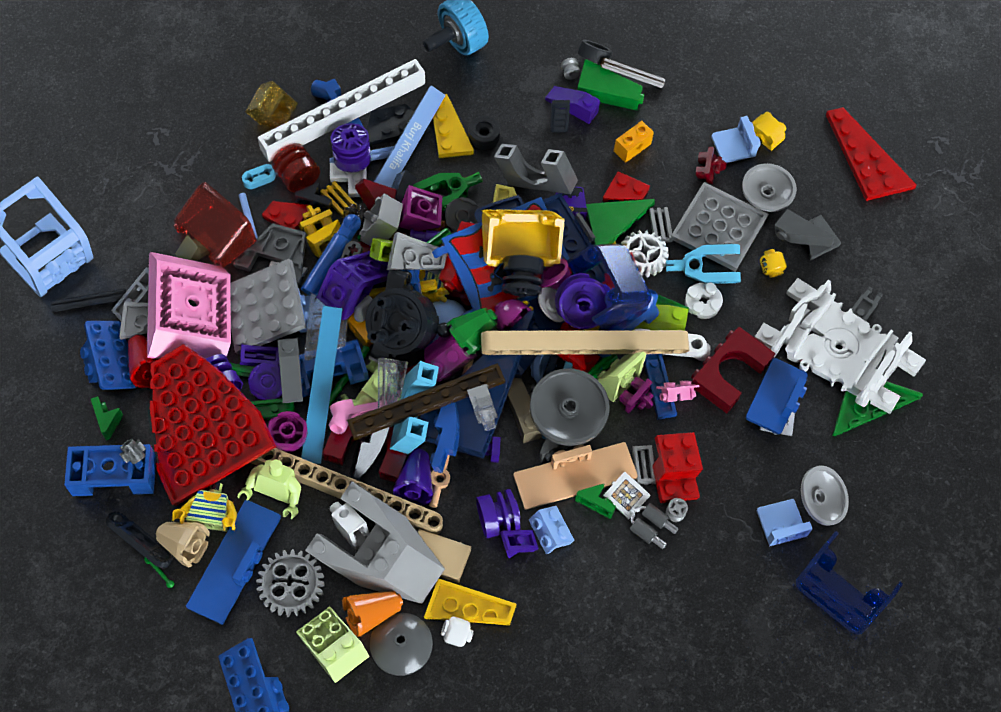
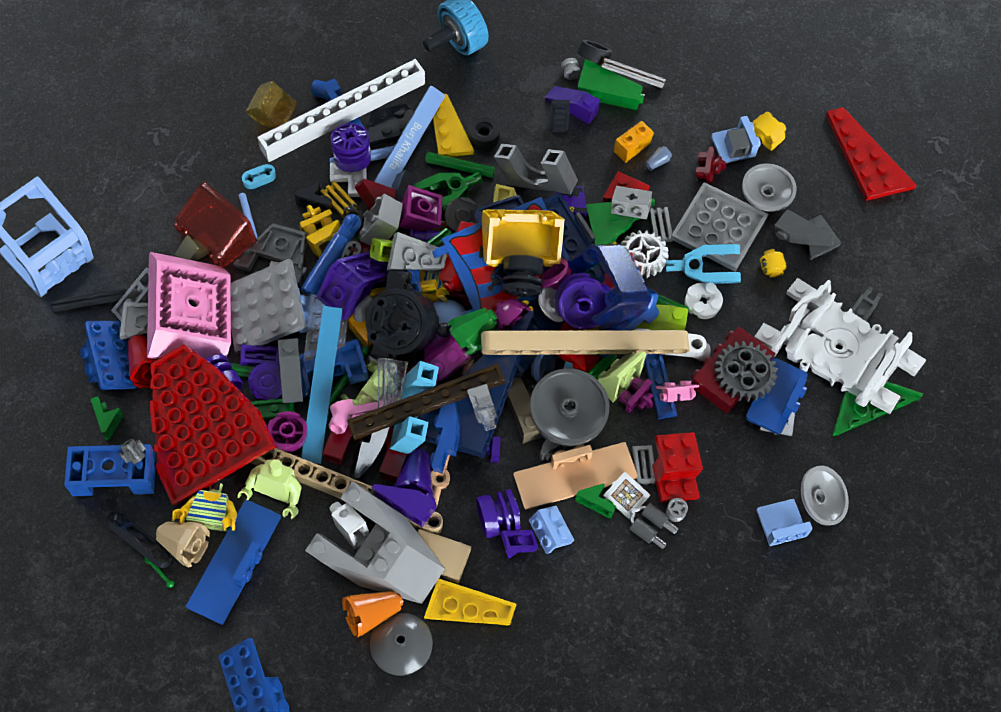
(285, 214): red wing -> none
(288, 601): light grey gear -> none
(295, 167): clear red wheel -> none
(333, 644): yellowish green slope -> none
(410, 503): none -> dark purple slope
(456, 631): white head -> none
(459, 164): none -> green axle
(631, 202): none -> light grey brick
(659, 157): none -> sand blue cone
(734, 381): none -> dark grey gear
(737, 143): none -> dark grey brick
(838, 596): clear blue windscreen -> none

